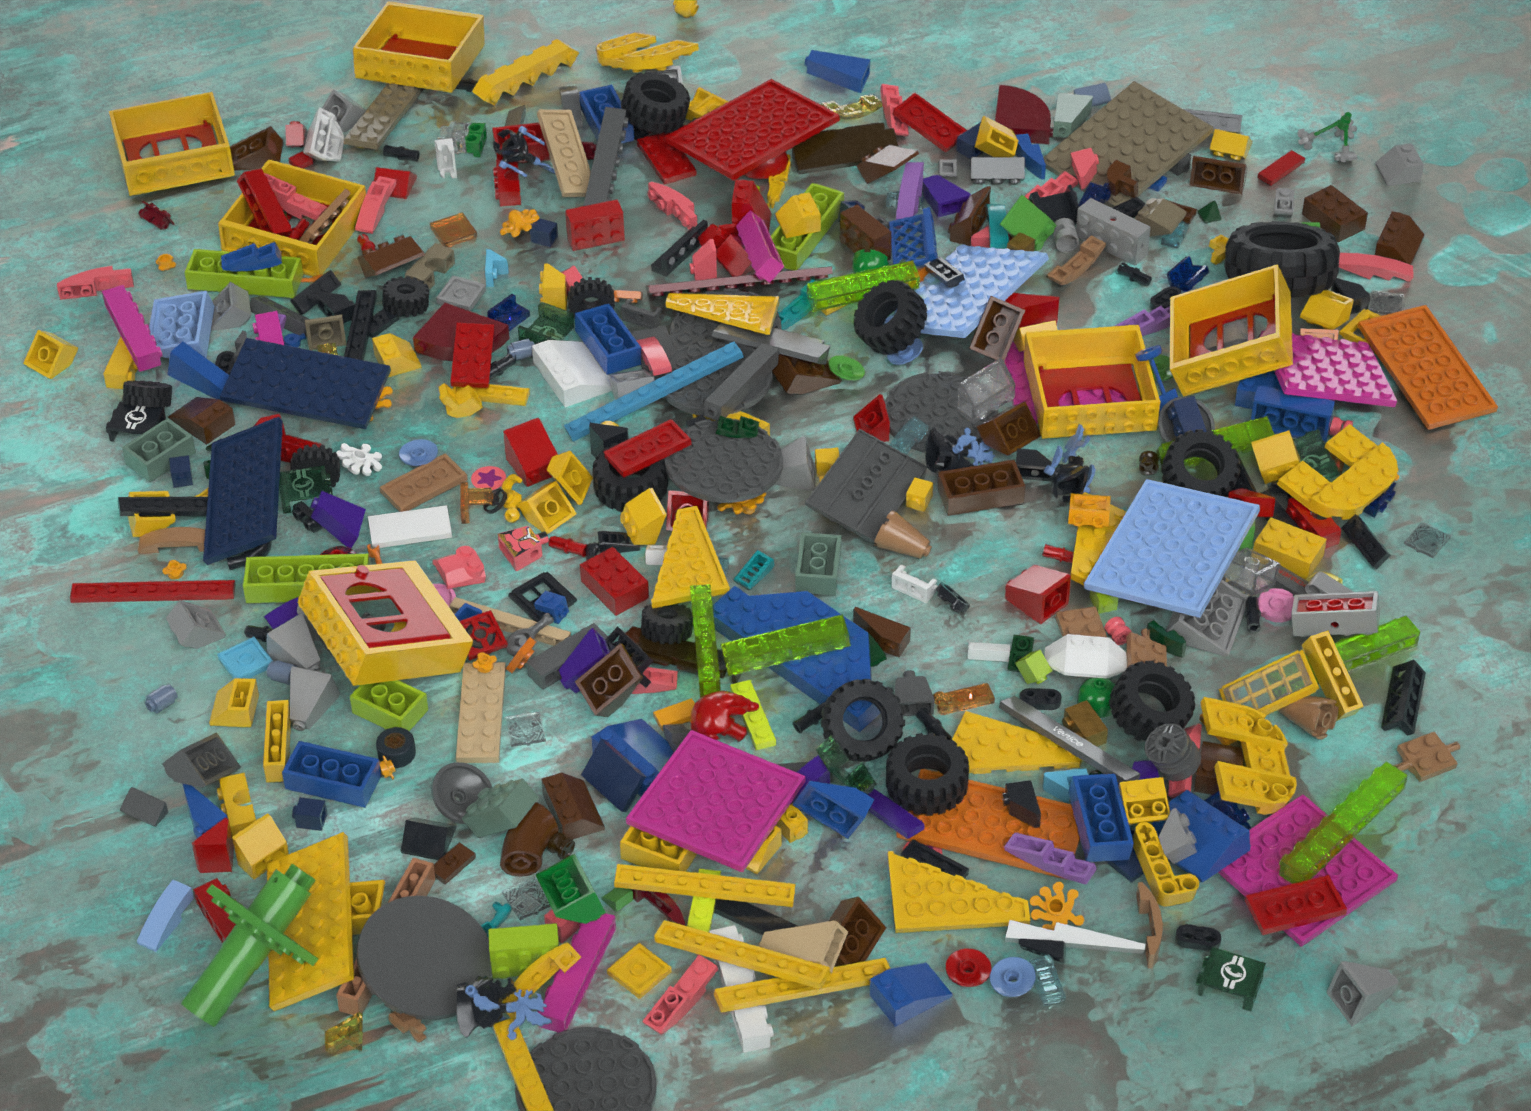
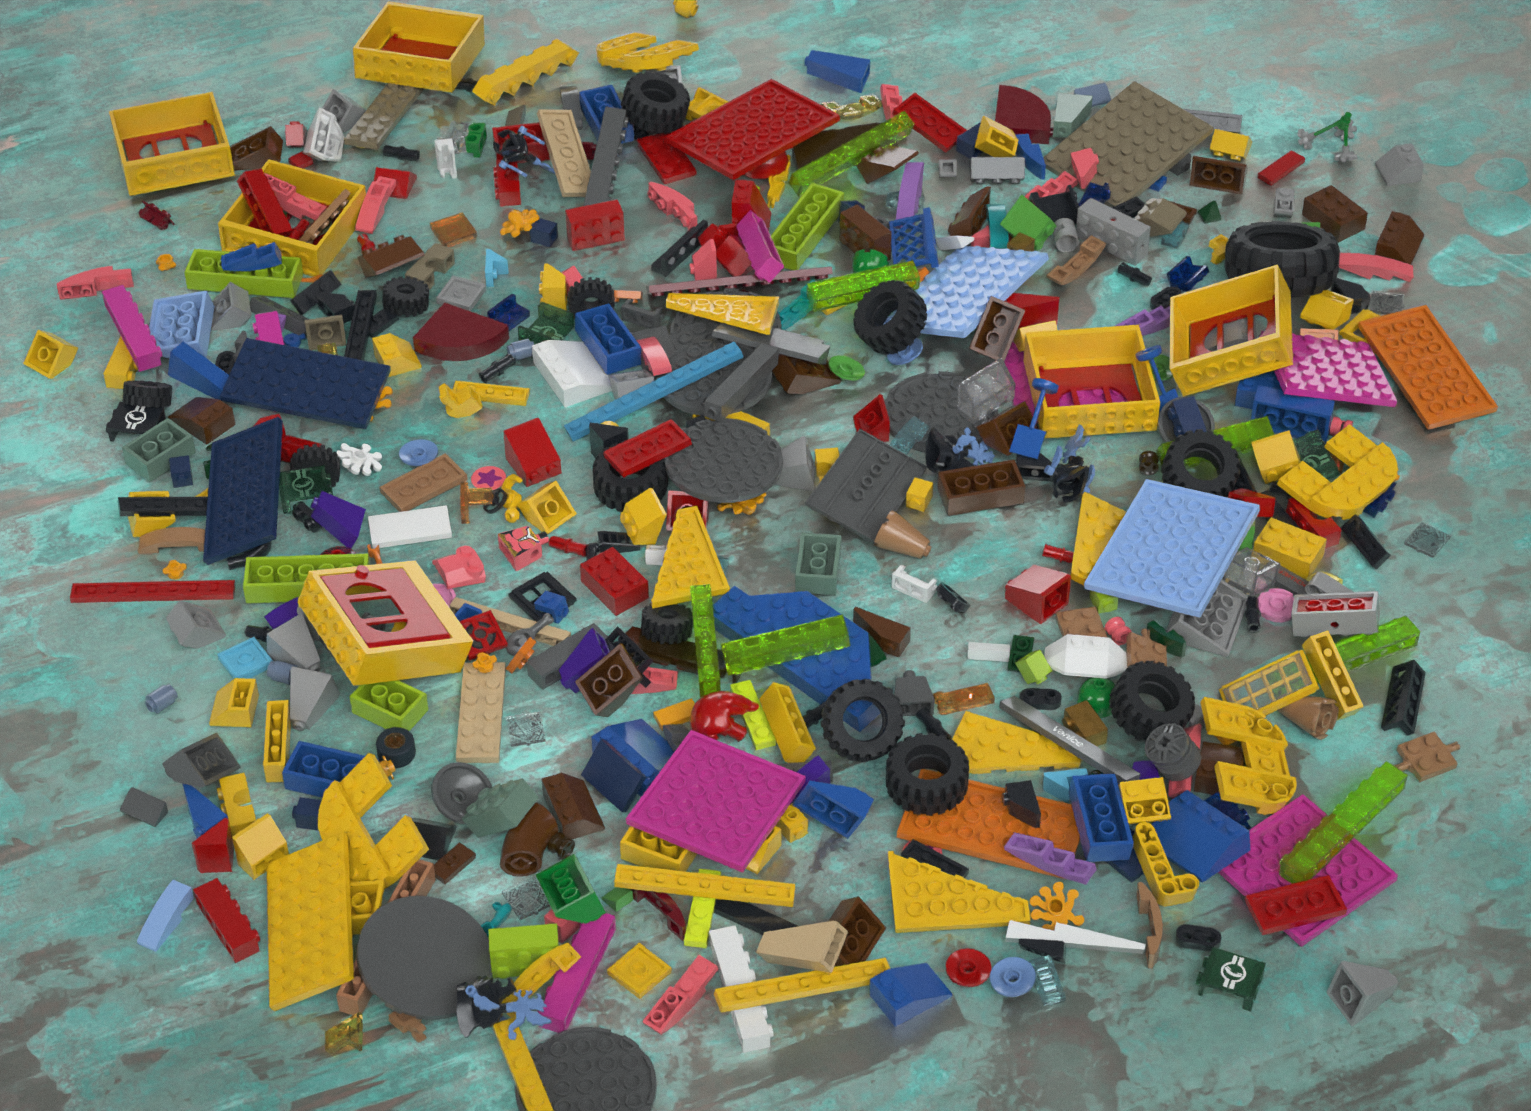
(250, 941): bright green piece -> none
(341, 812): none -> yellow plate
(472, 355): red plate -> none
(570, 475): yellow slope -> none
(737, 429): dark green slope -> none
(742, 954): yellow plate -> none
(758, 557): teal slope -> none
(787, 723): none -> yellow brick
(799, 216): yellow slope -> none
(835, 758): clear green panel -> none
(851, 153): none -> clear neon green brick
(894, 815): dark purple tile -> none
(943, 195): dark purple slope -> none
(944, 272): black plate -> none
(953, 242): none -> white slope
(1028, 440): none -> blue piece
(1089, 510): light orange plate -> none
(1120, 179): reddish brown brick -> none
(1176, 837): light grey slope -> none
(1197, 717): none -> light grey slope

